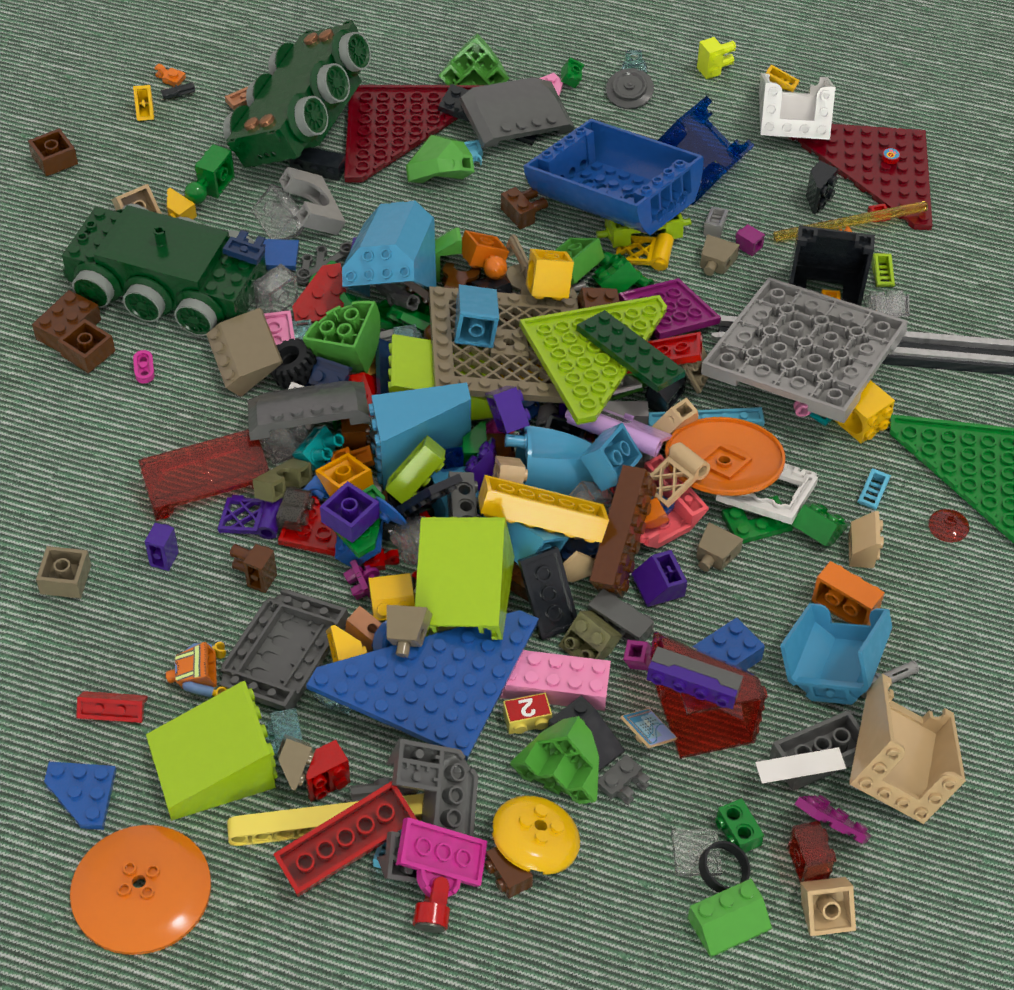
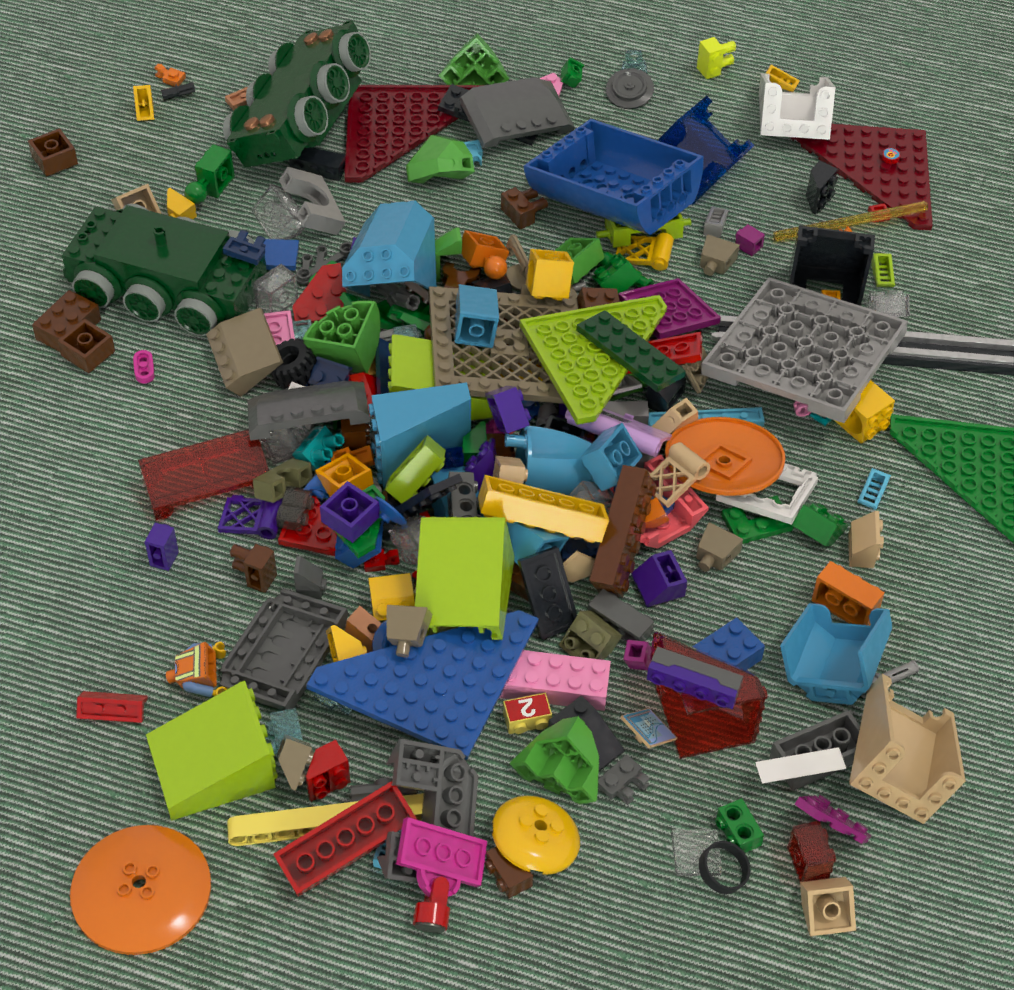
(63, 572): dark tan brick -> none
(82, 790): blue plate -> none
(309, 579): none -> dark grey slope
(358, 574): magenta hips -> none
(730, 917): bright green slope -> none
(948, 525): clear red dish -> none

